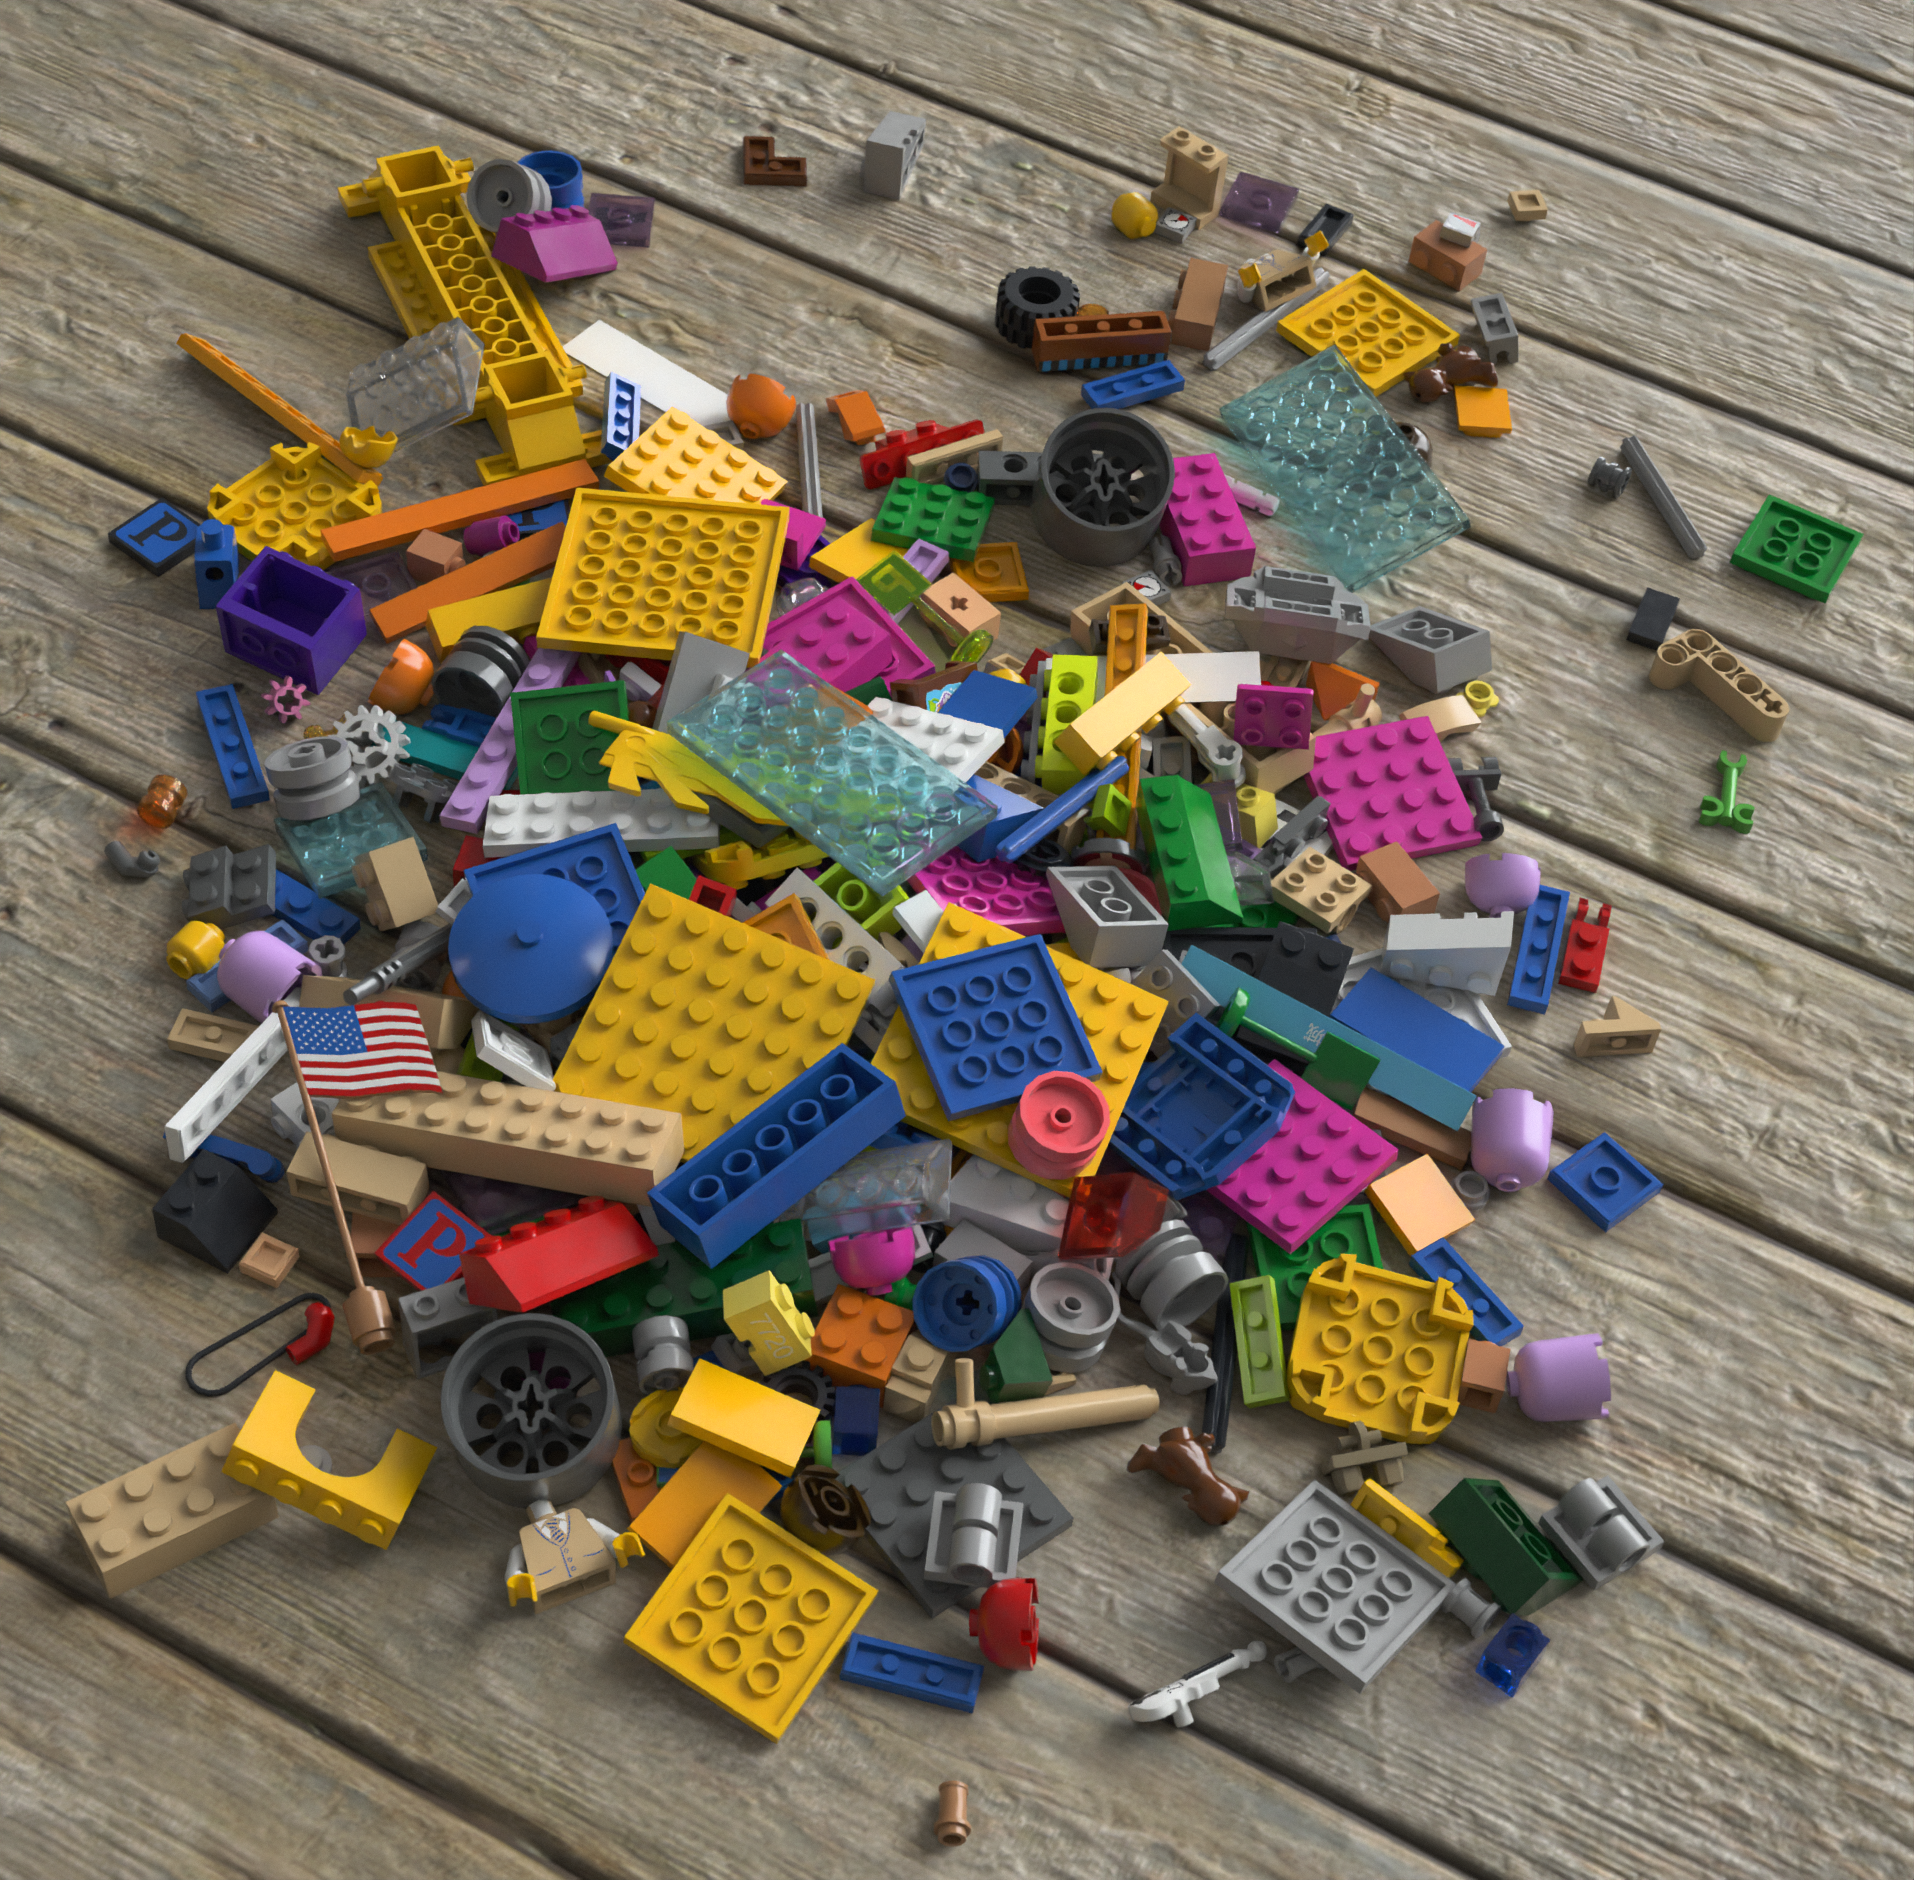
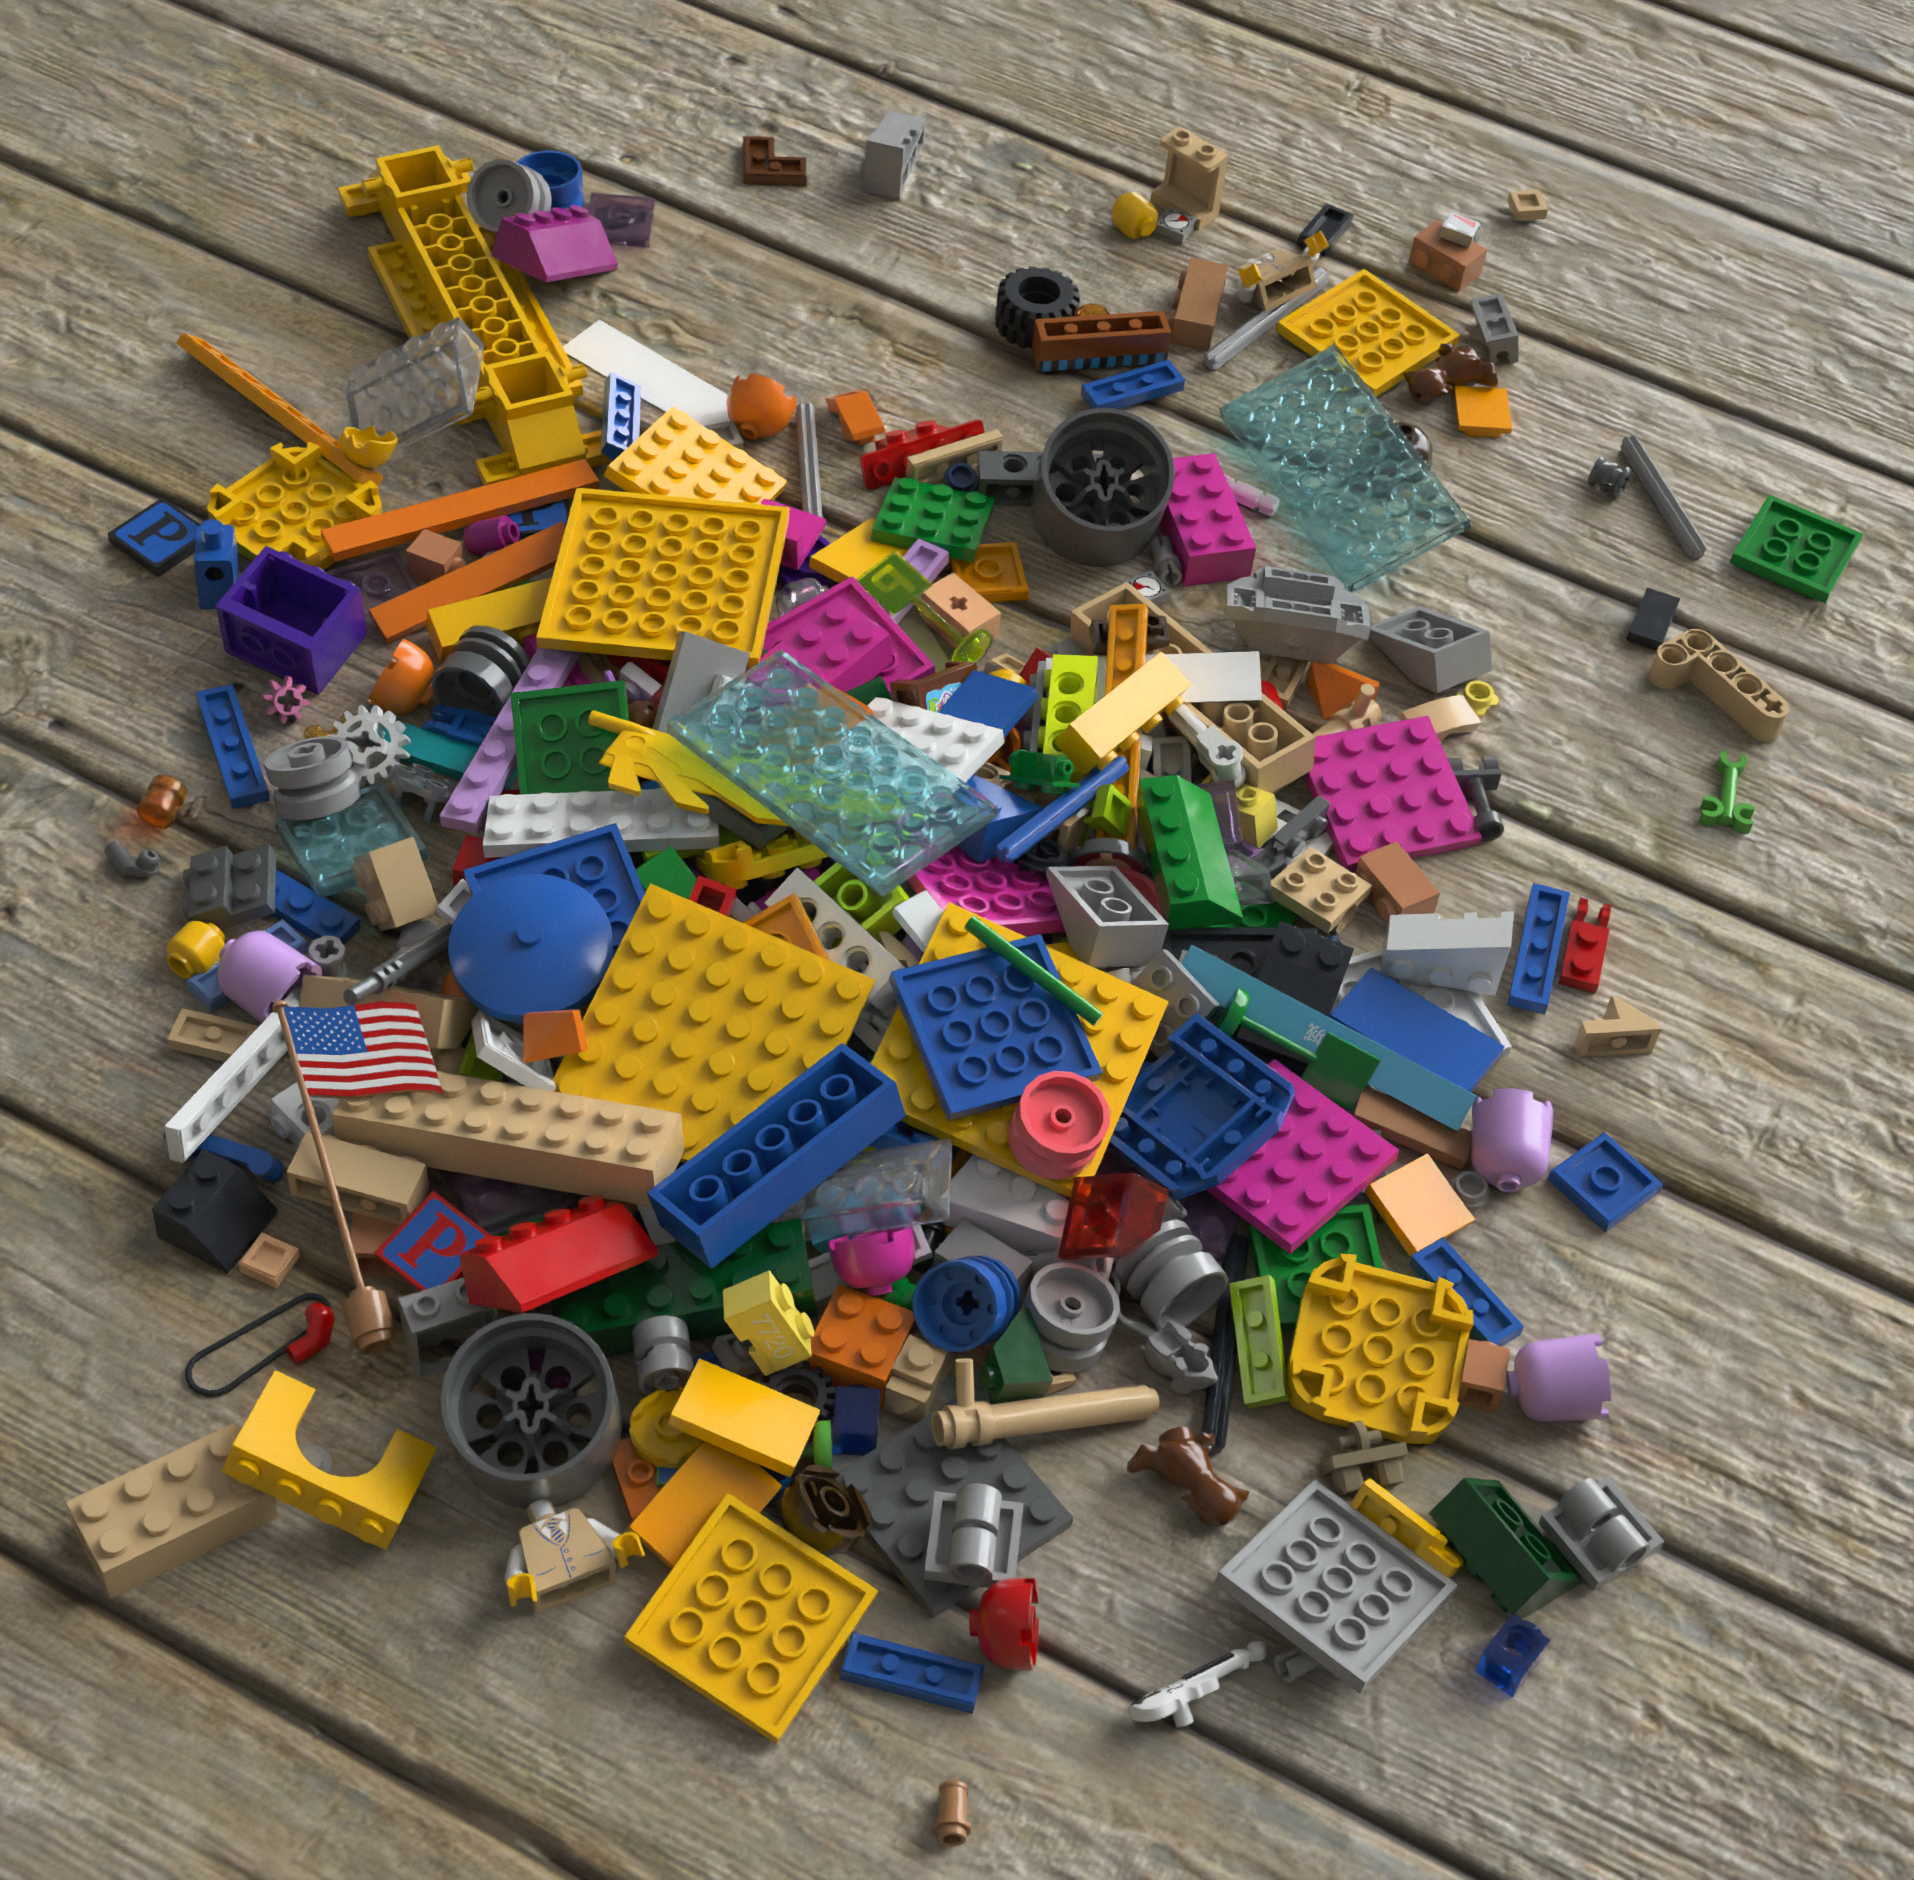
(552, 1035): none -> orange slope
(1033, 971): none -> green bar
(1035, 769): none -> green hinge
(1259, 202): clear purple tile -> none
(1273, 716): dark pink bracket -> none
(1470, 1608): light grey bush -> none
(1502, 884): lavender cylinder -> none

